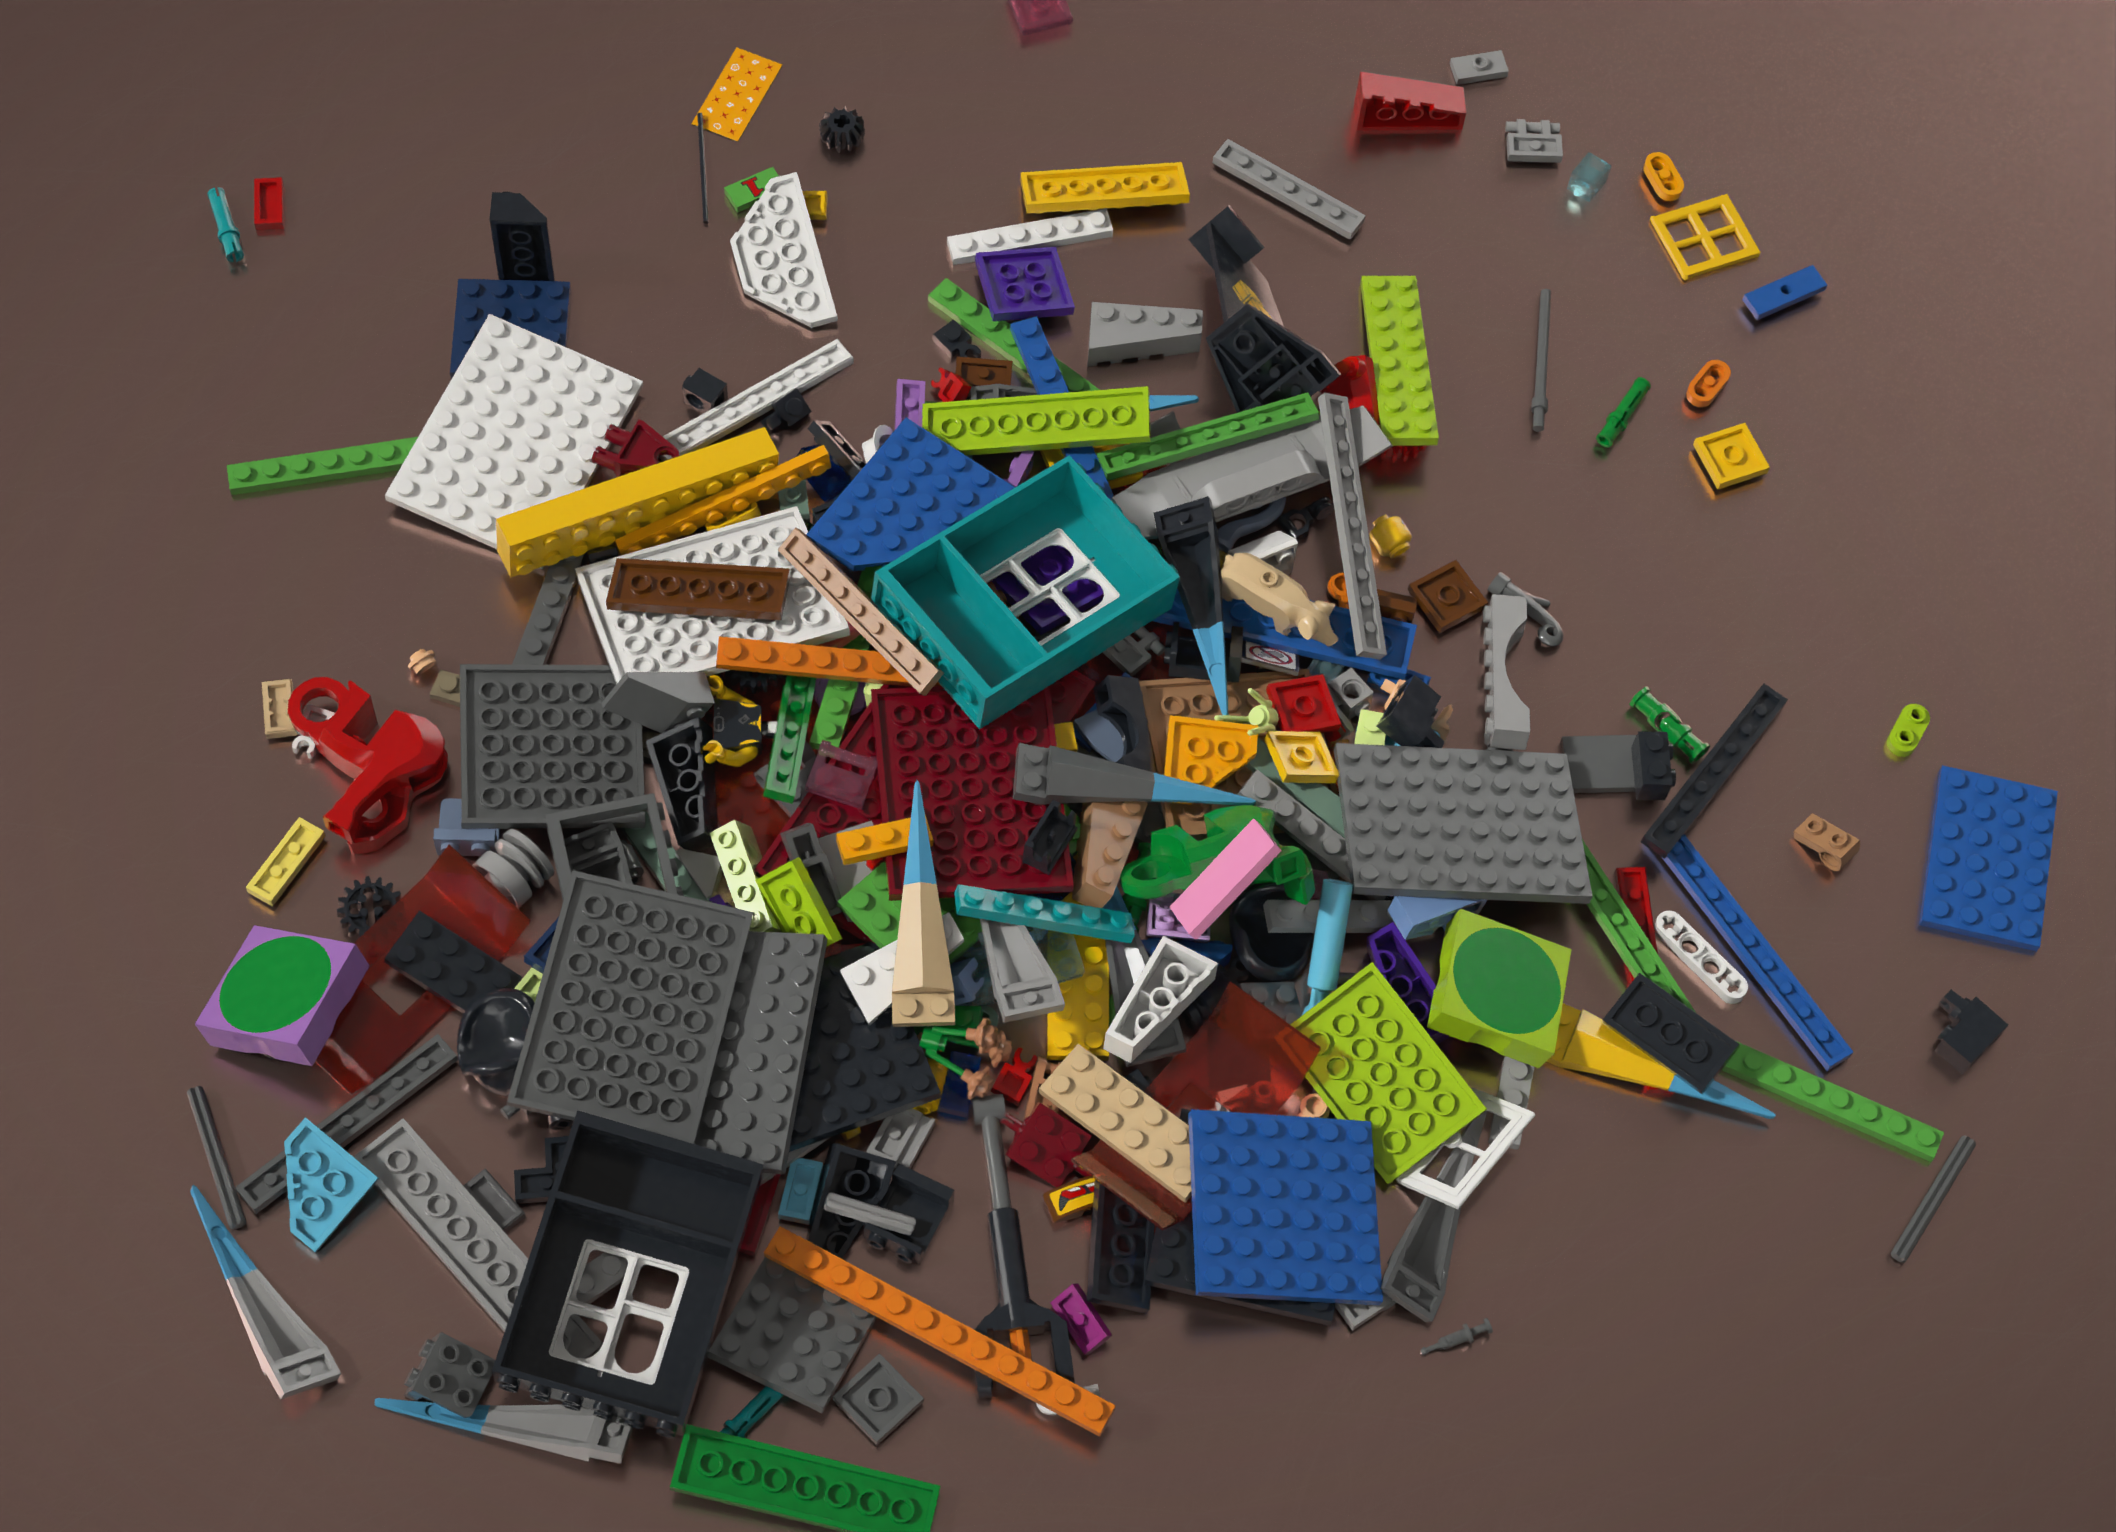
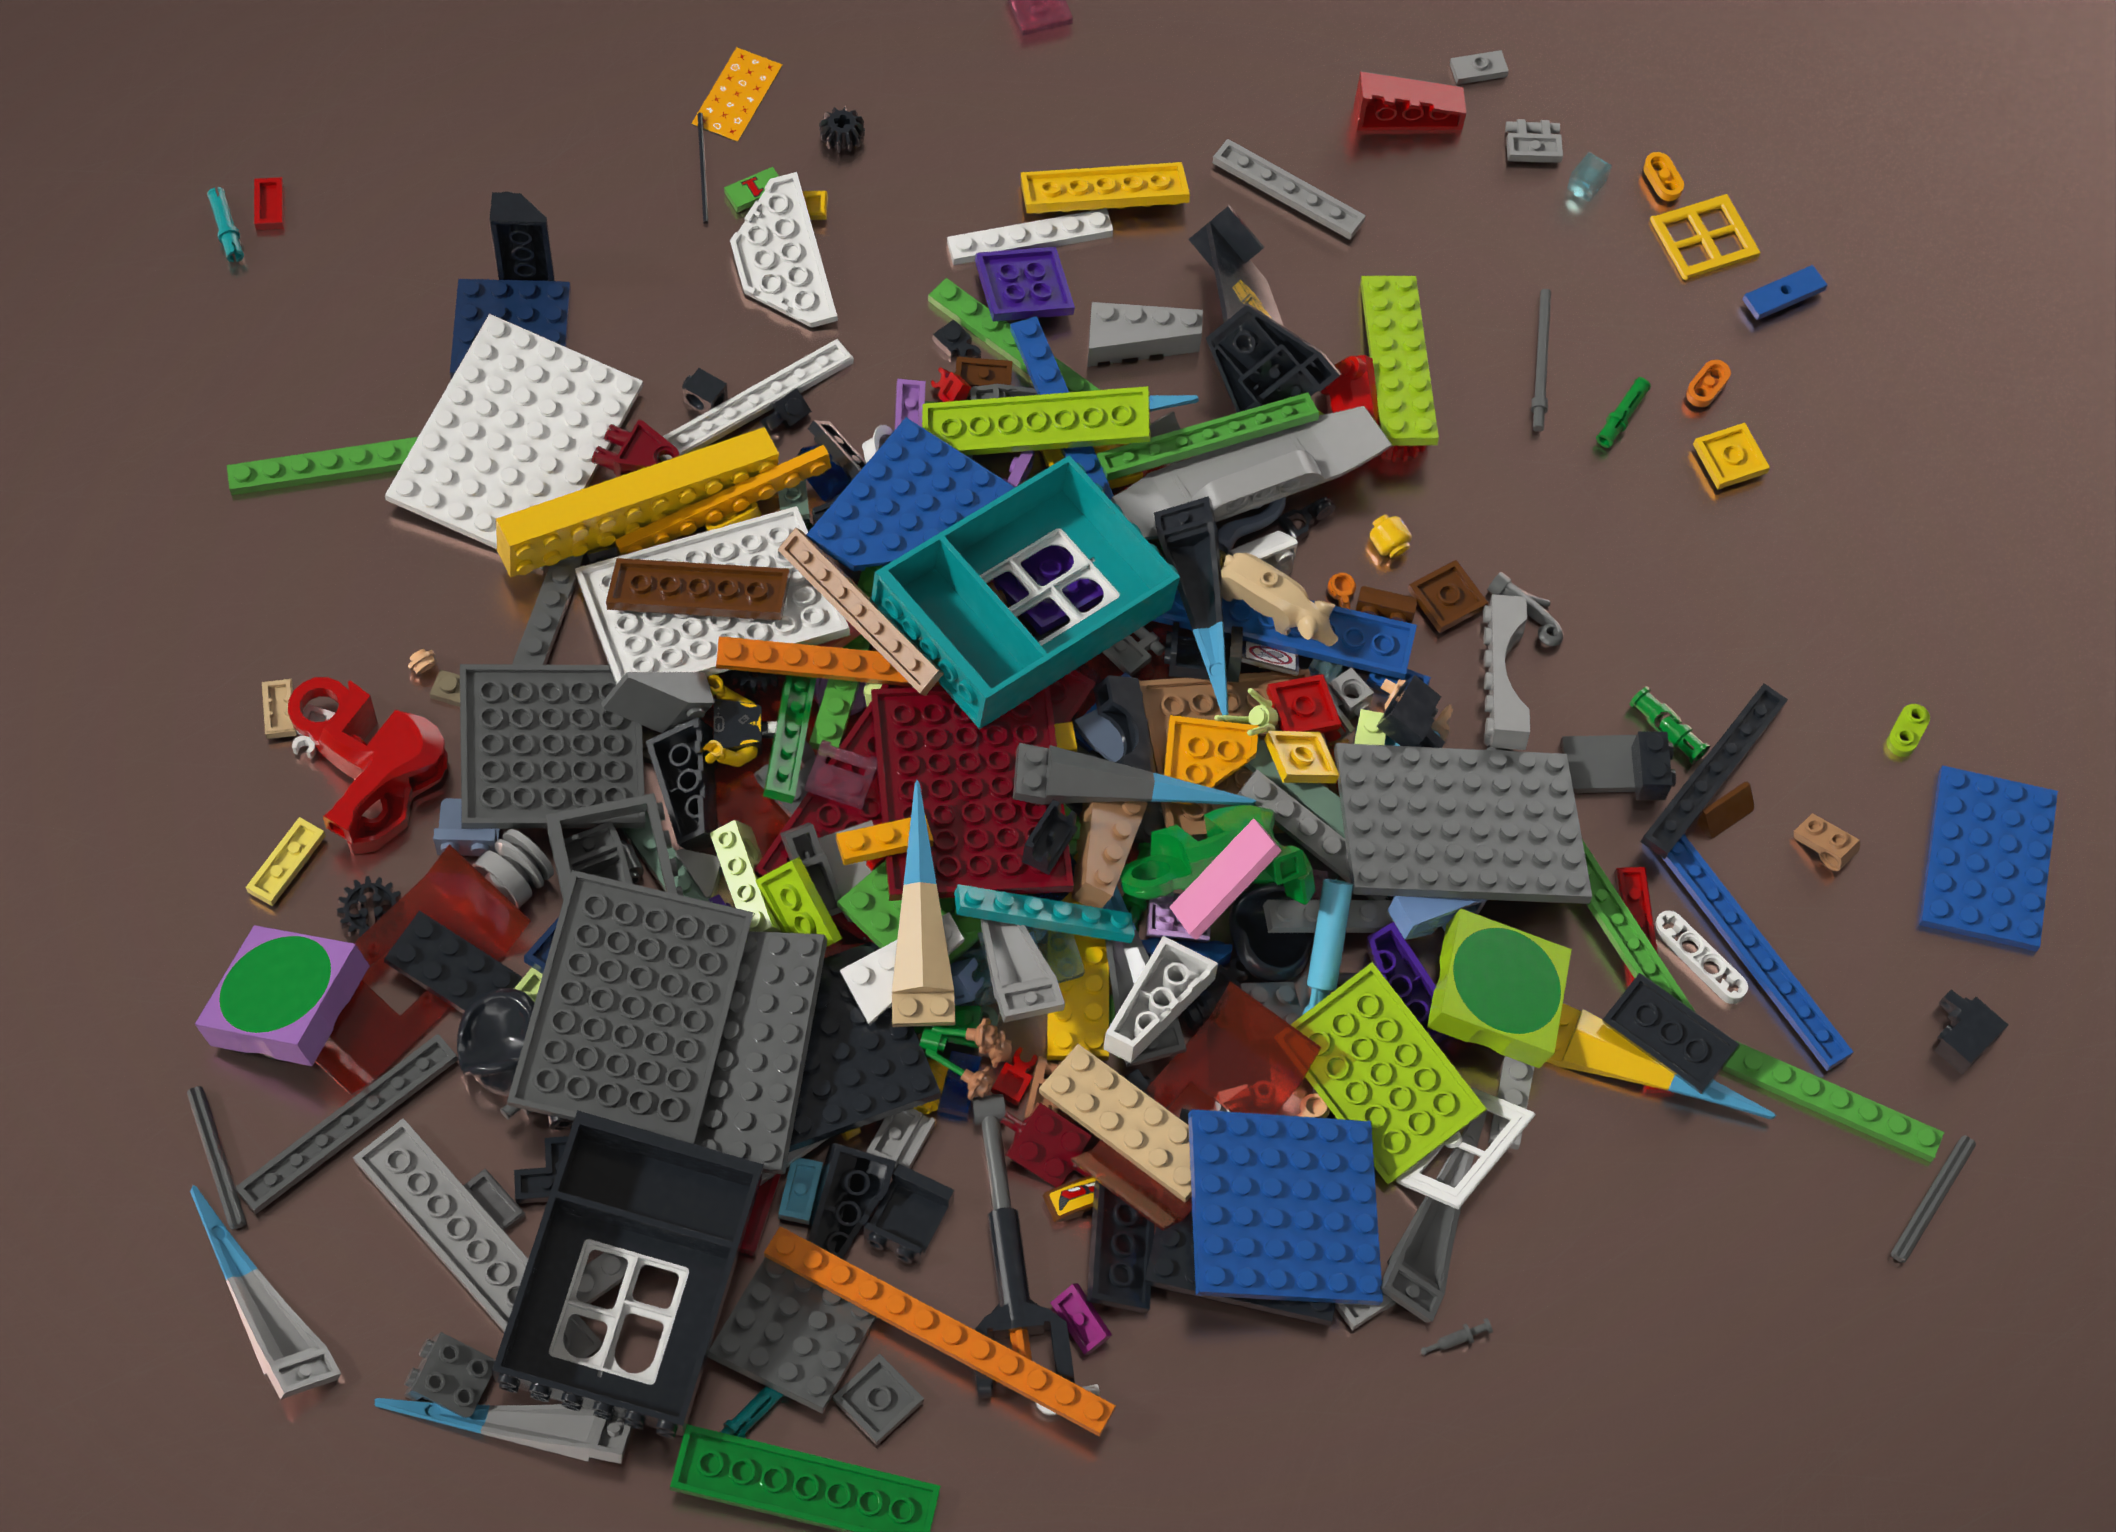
(321, 1184): medium azure plate -> none
(869, 1213): light grey axle -> none
(1352, 526): light grey plate -> none
(1727, 810): none -> reddish brown slope

